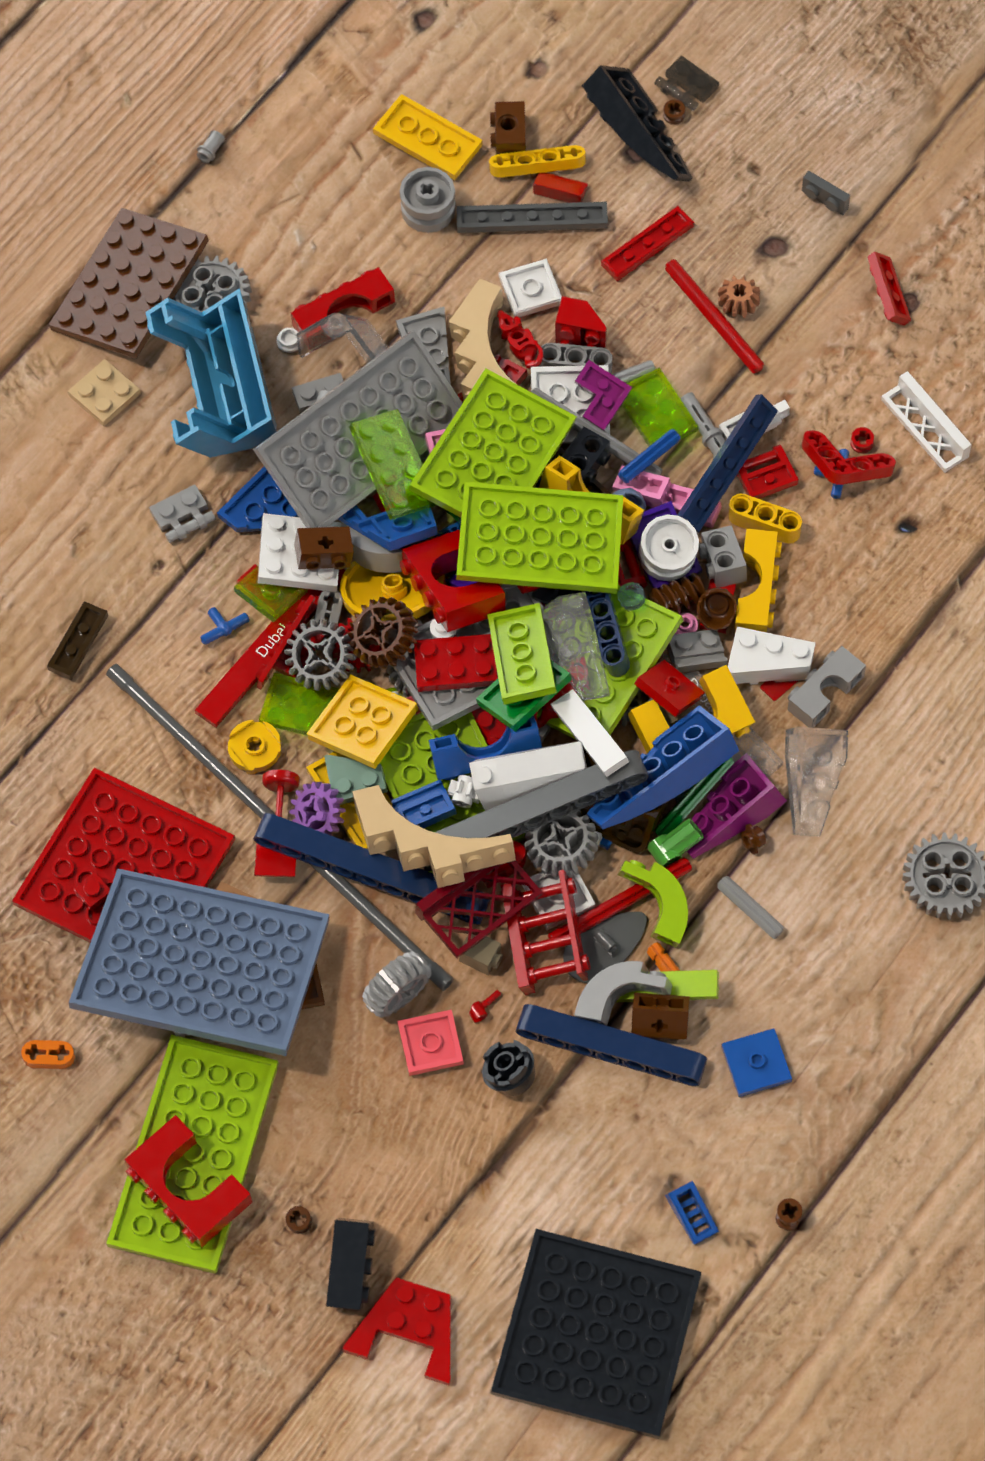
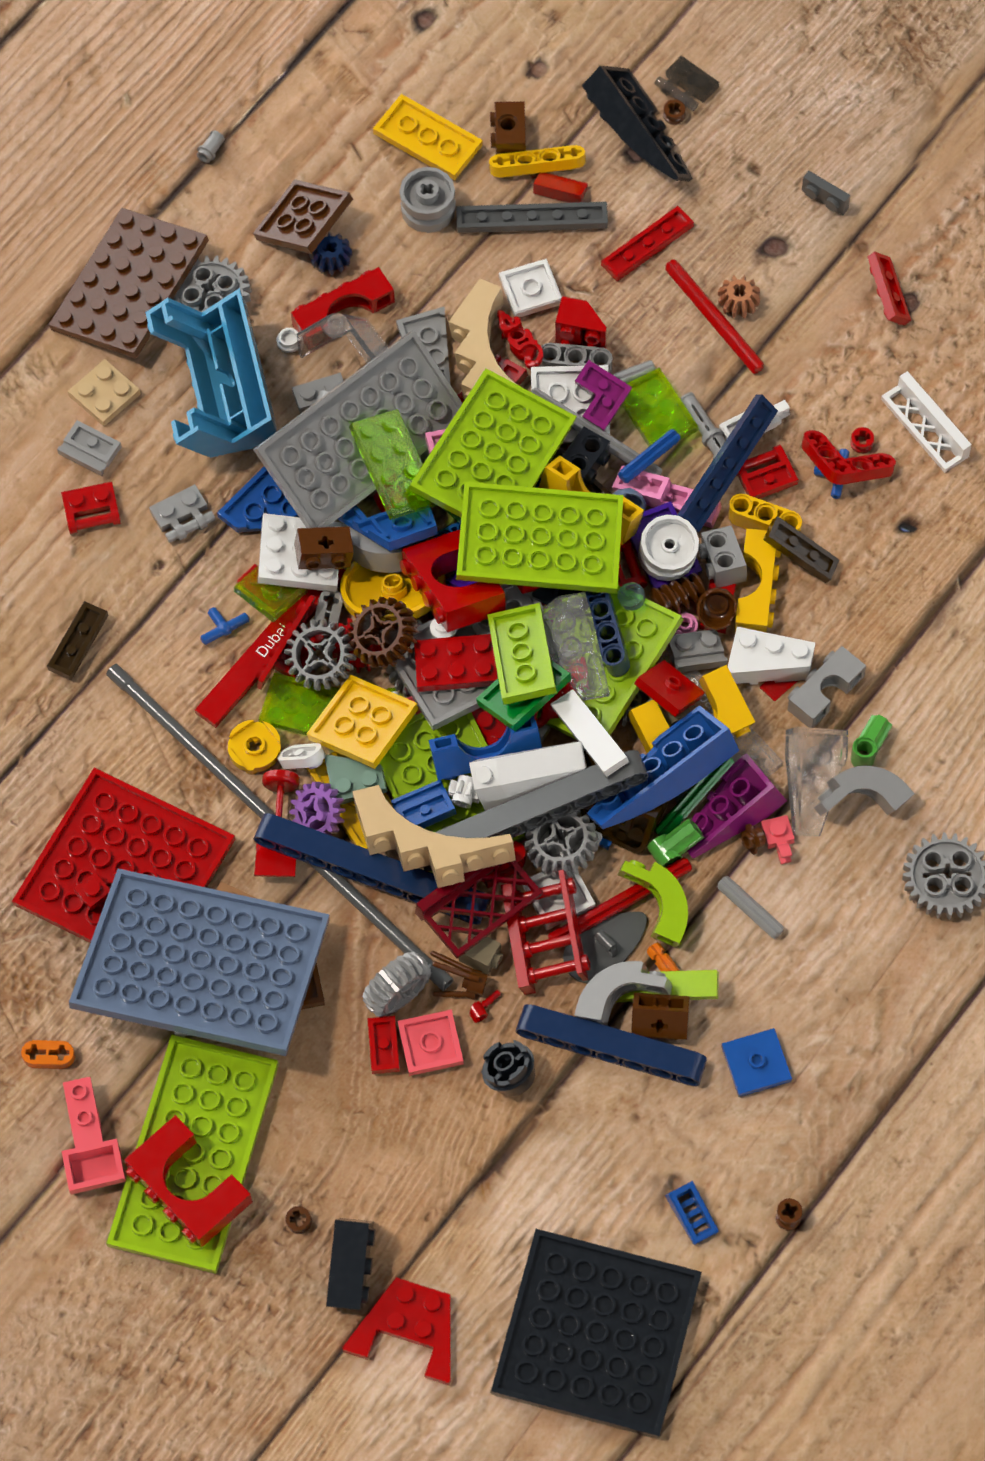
(89, 448): none -> light grey plate
(90, 501): none -> red plate
(92, 1161): none -> coral plate
(302, 756): none -> white plate
(303, 216): none -> reddish brown plate
(331, 254): none -> dark blue gear
(383, 1044): none -> red plate
(473, 979): none -> reddish brown plant
(779, 836): none -> coral plate
(801, 549): none -> dark brown plate
(870, 740): none -> bright green piece
(875, 782): none -> light grey arch

